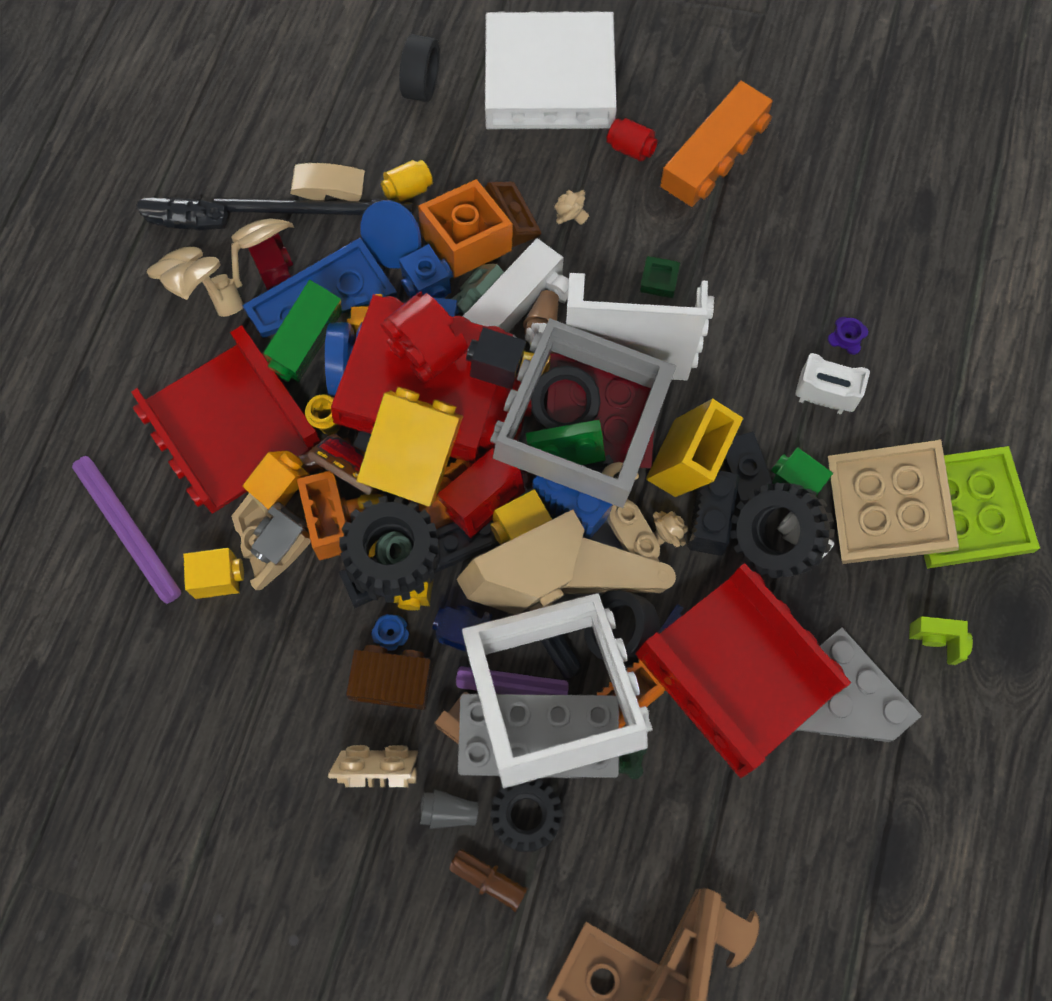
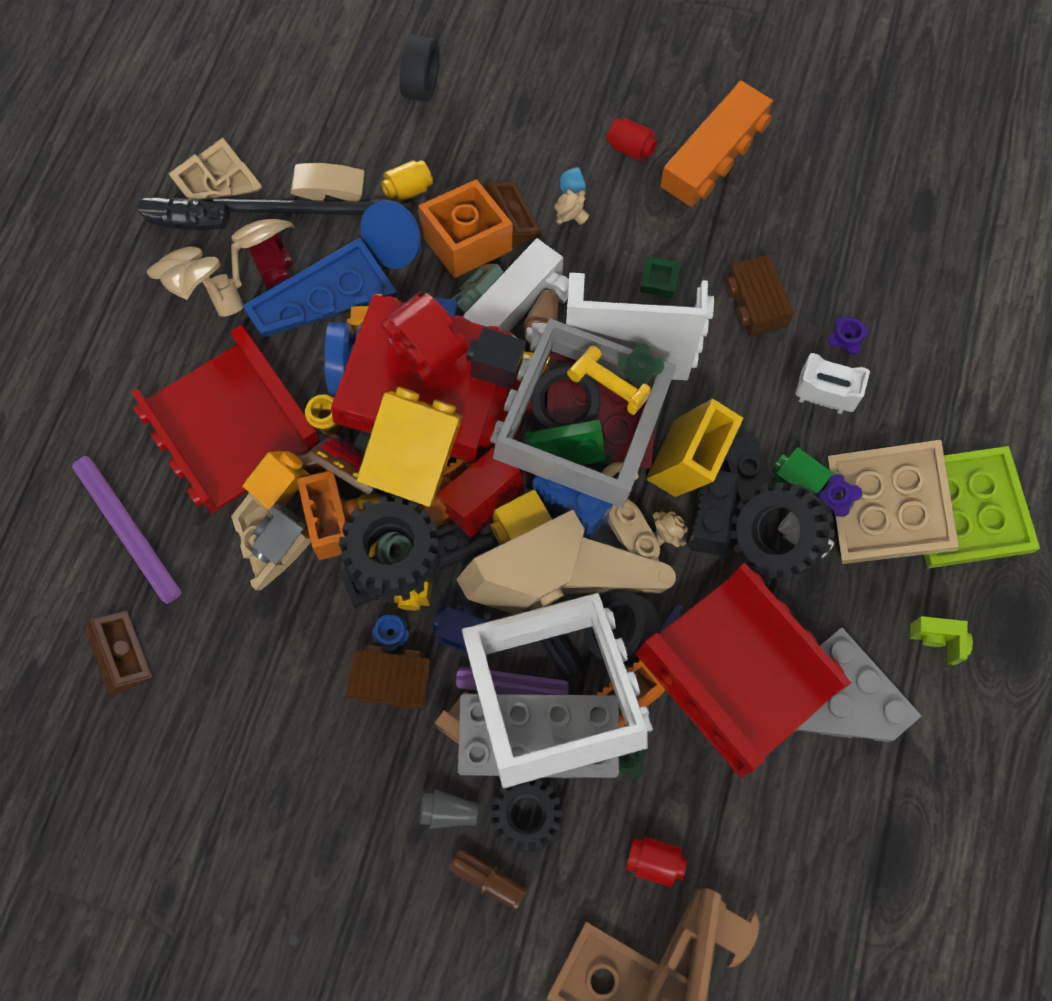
(117, 652): none -> reddish brown slope
(212, 573): yellow brick -> none
(214, 174): none -> tan slope
(302, 332): green brick -> none
(359, 763): tan hinge -> none
(425, 273): blue brick -> none
(550, 70): white panel -> none
(572, 180): none -> dark azure hinge
(588, 365): none -> yellow piece
(638, 375): none -> clear green plate
(656, 861): none -> red brick
(758, 295): none -> reddish brown brick
(841, 506): none -> dark purple plate

